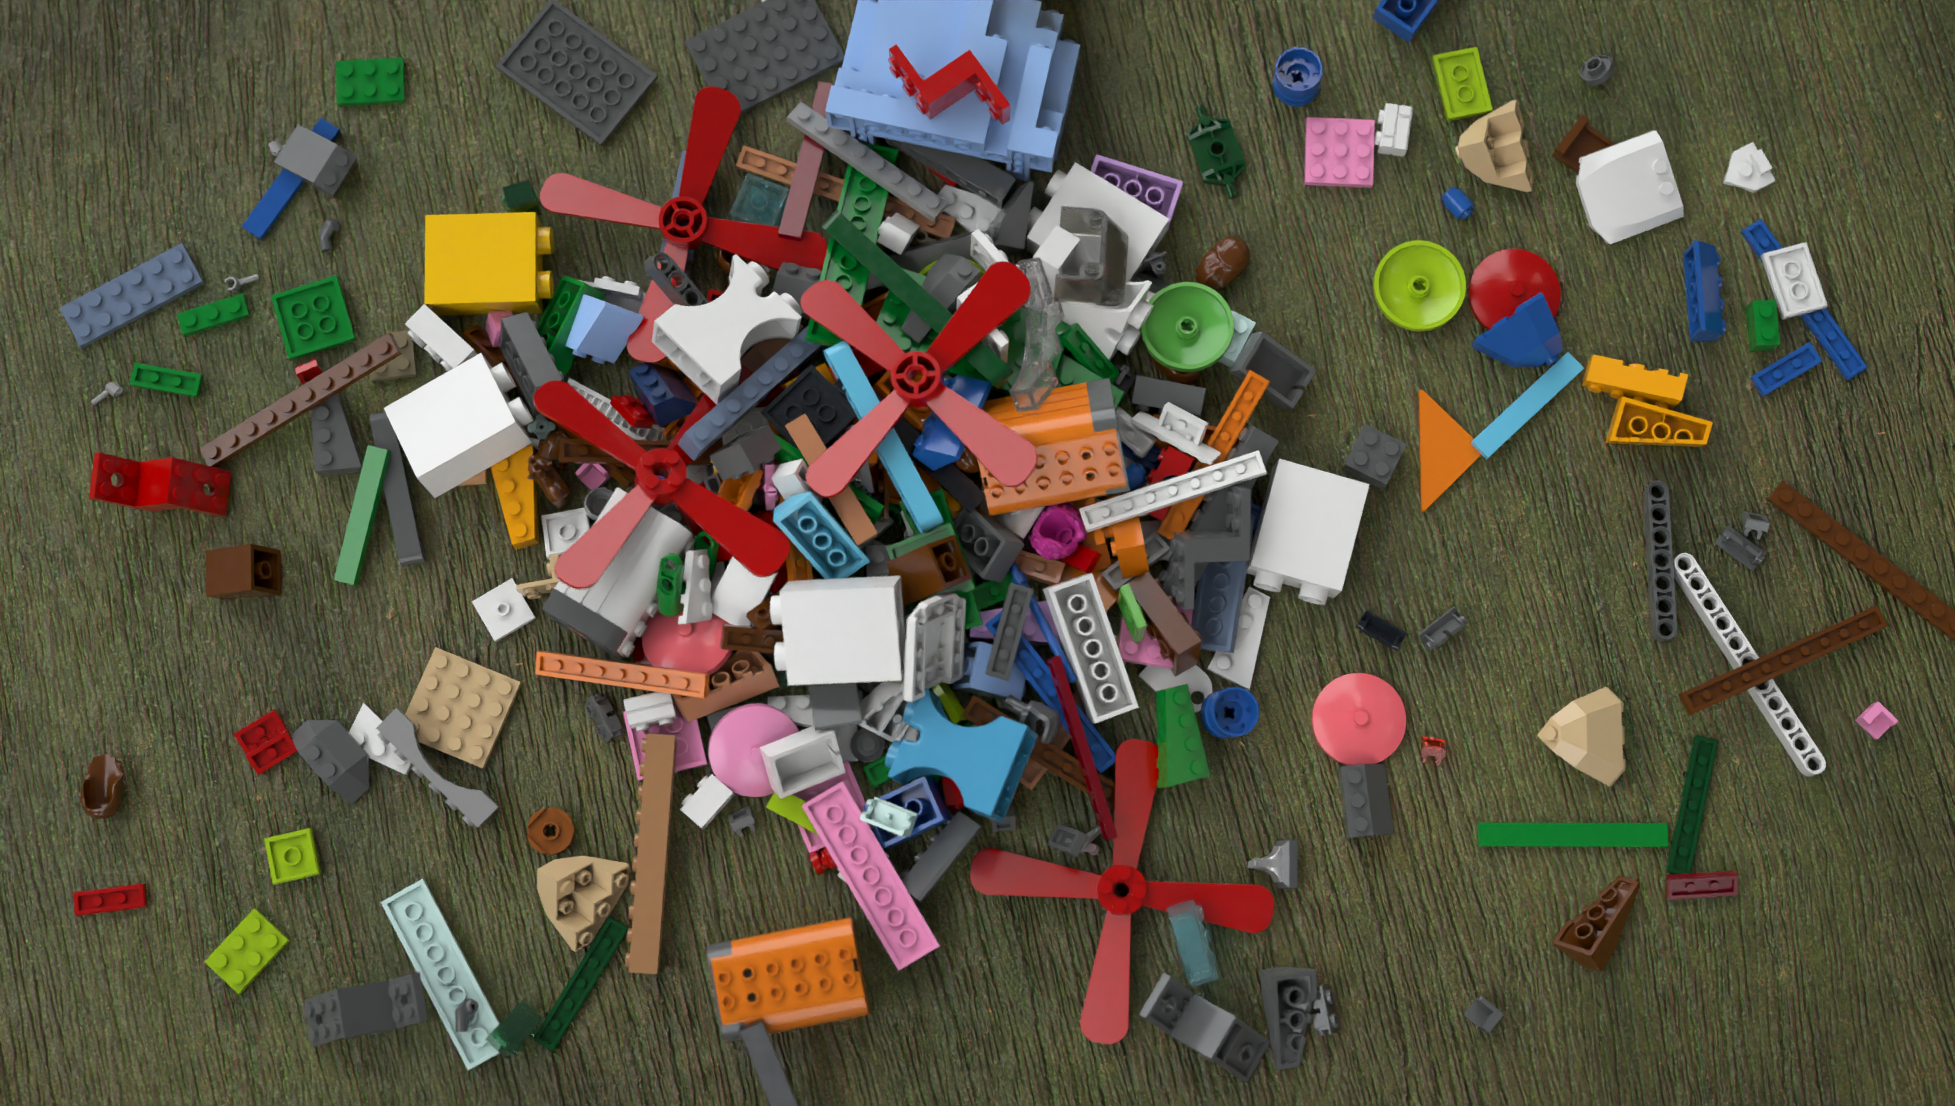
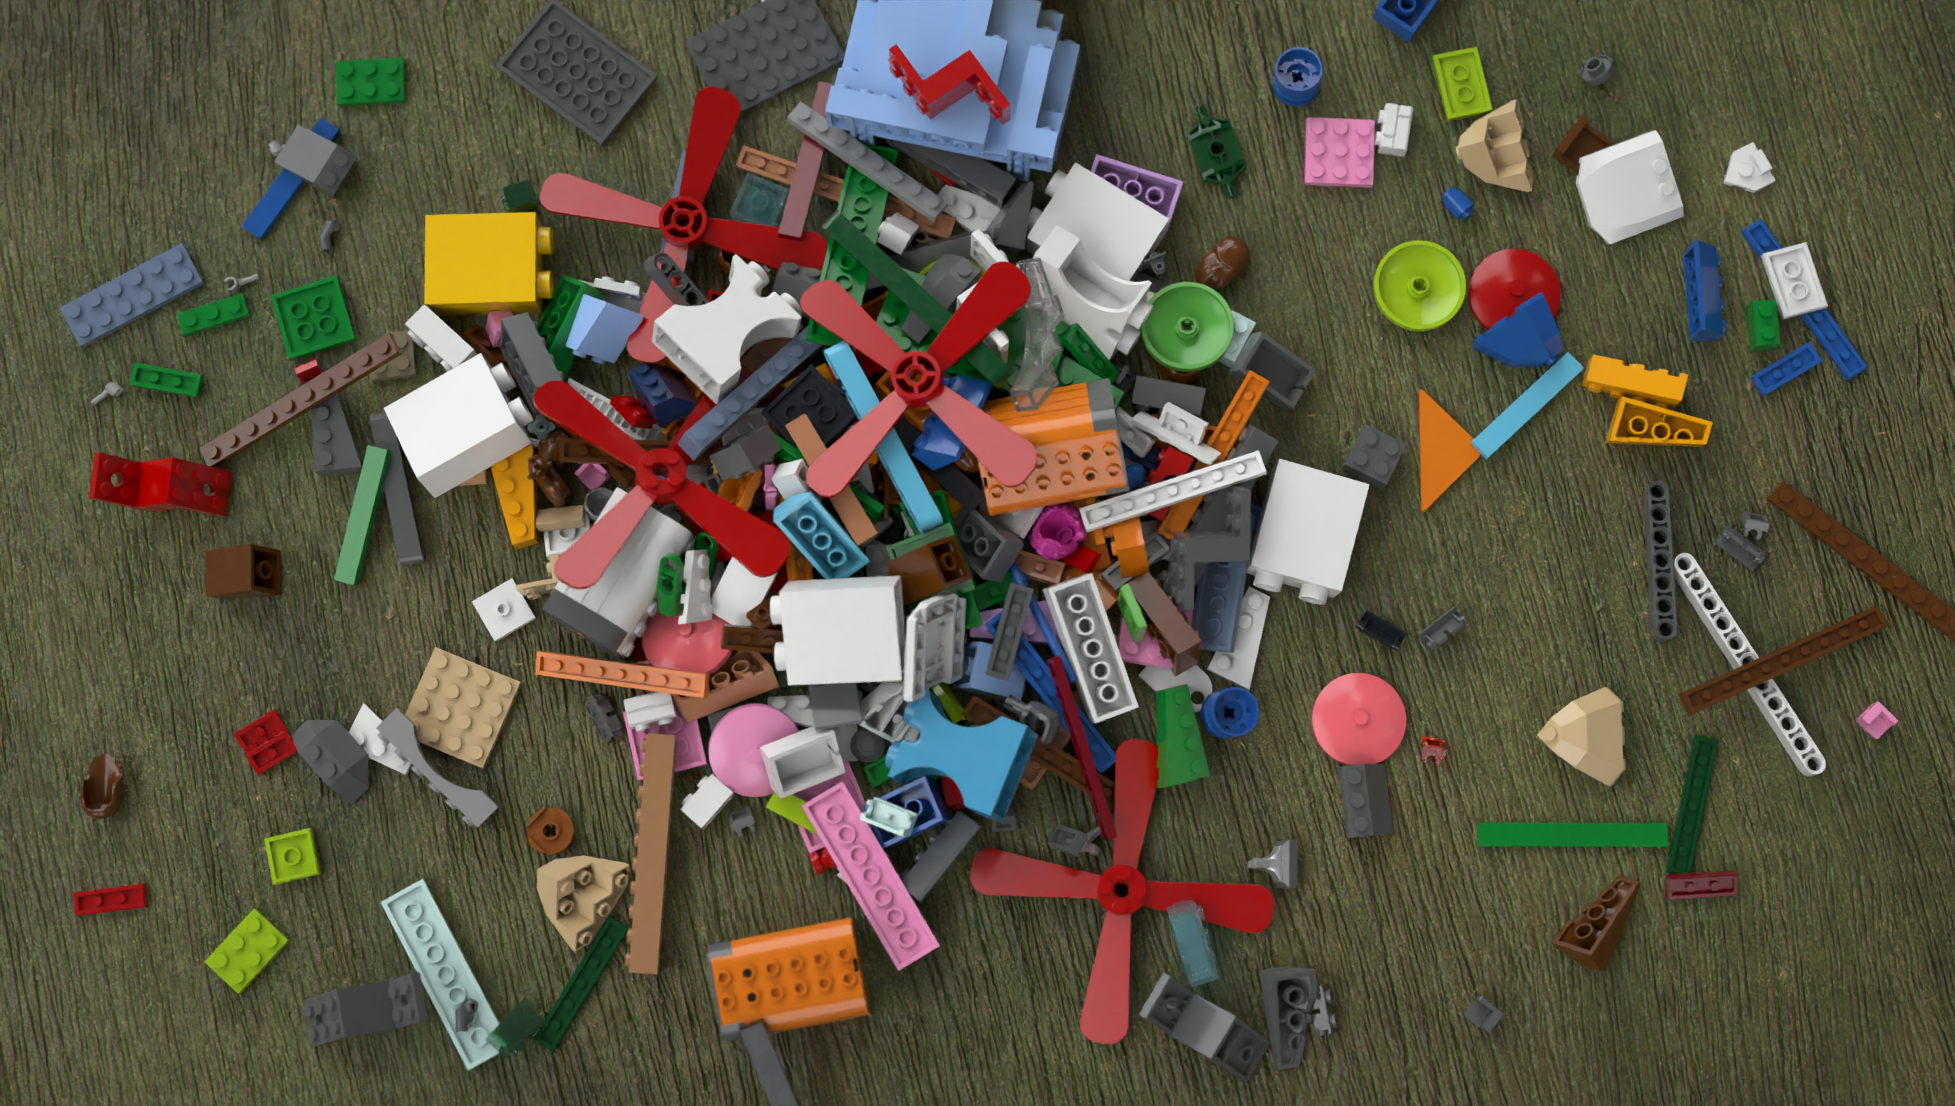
(560, 518): none -> tan slope
(1098, 282): clear smoke windscreen -> none

